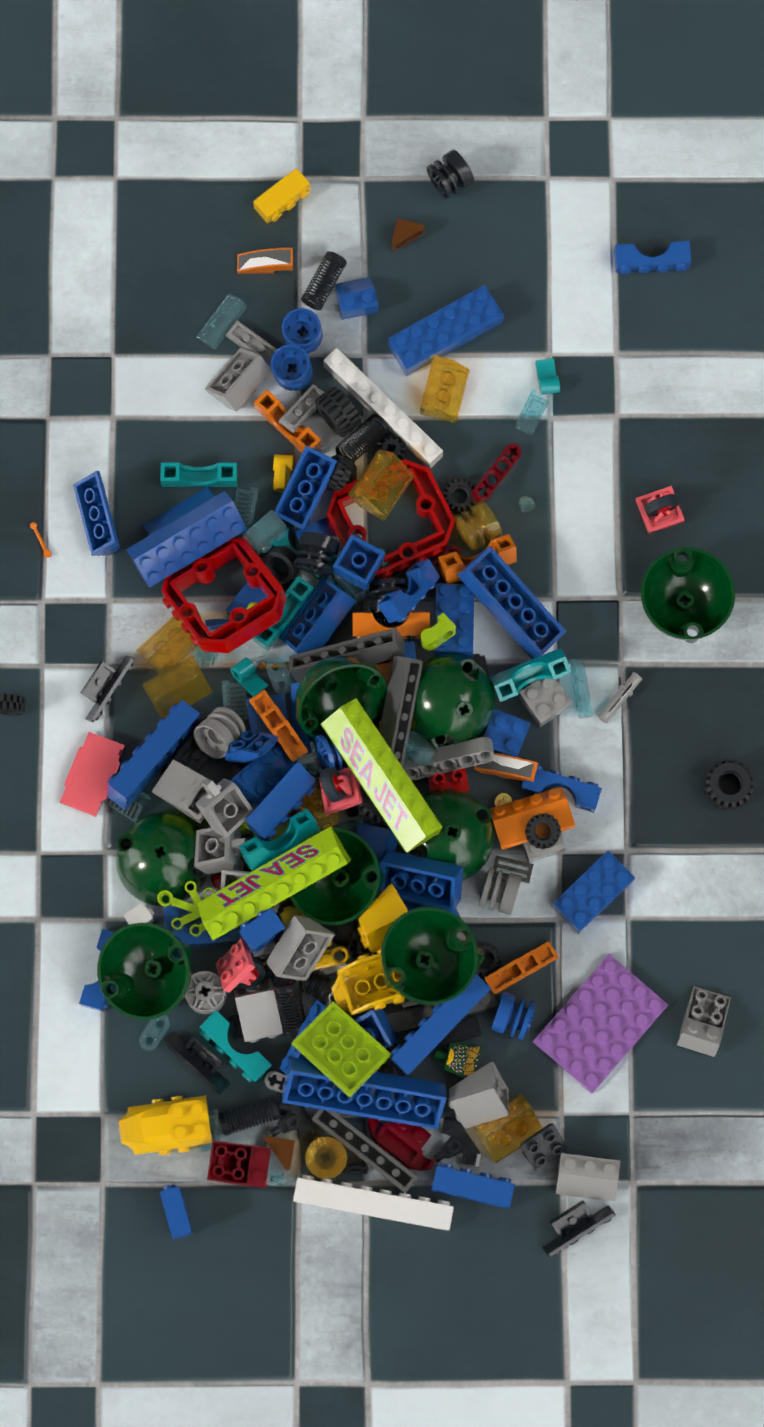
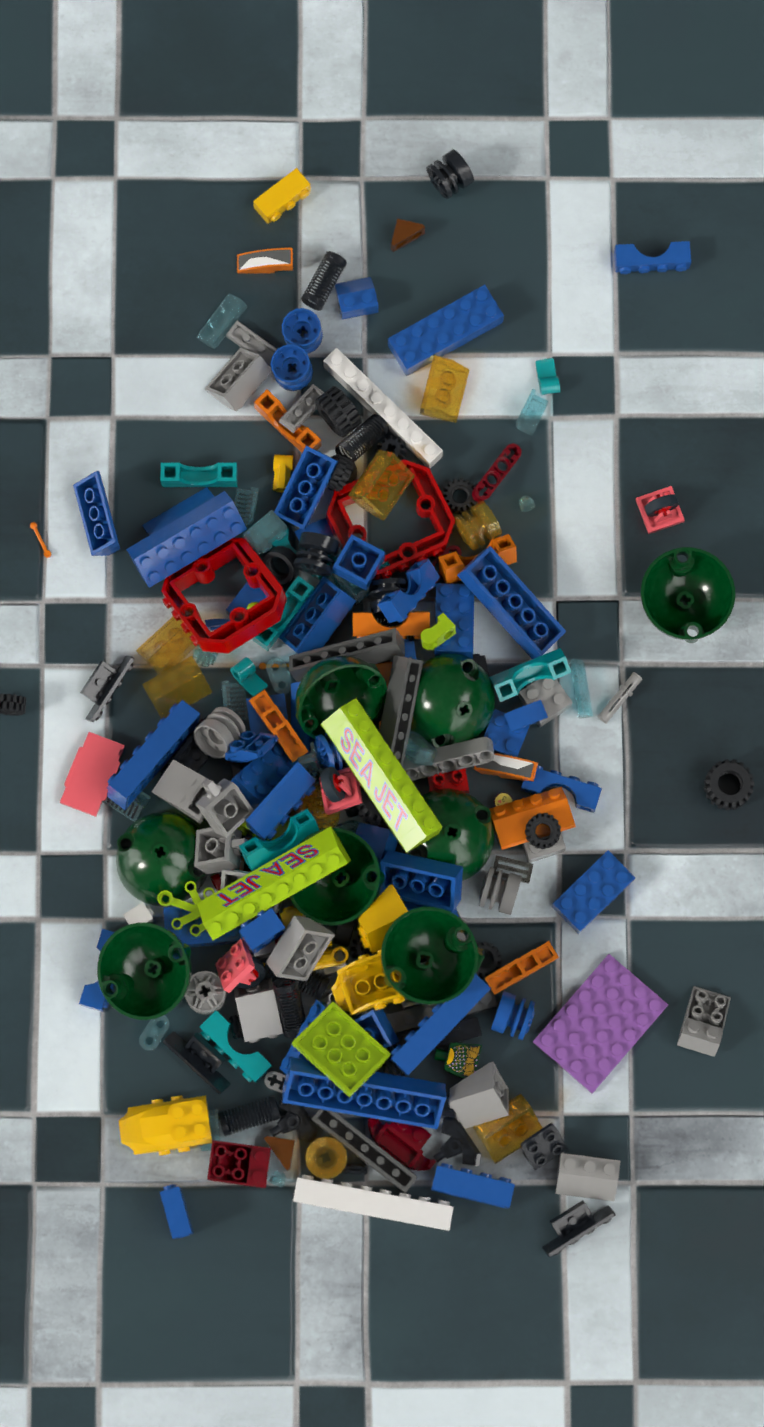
(526, 715): none -> blue slope

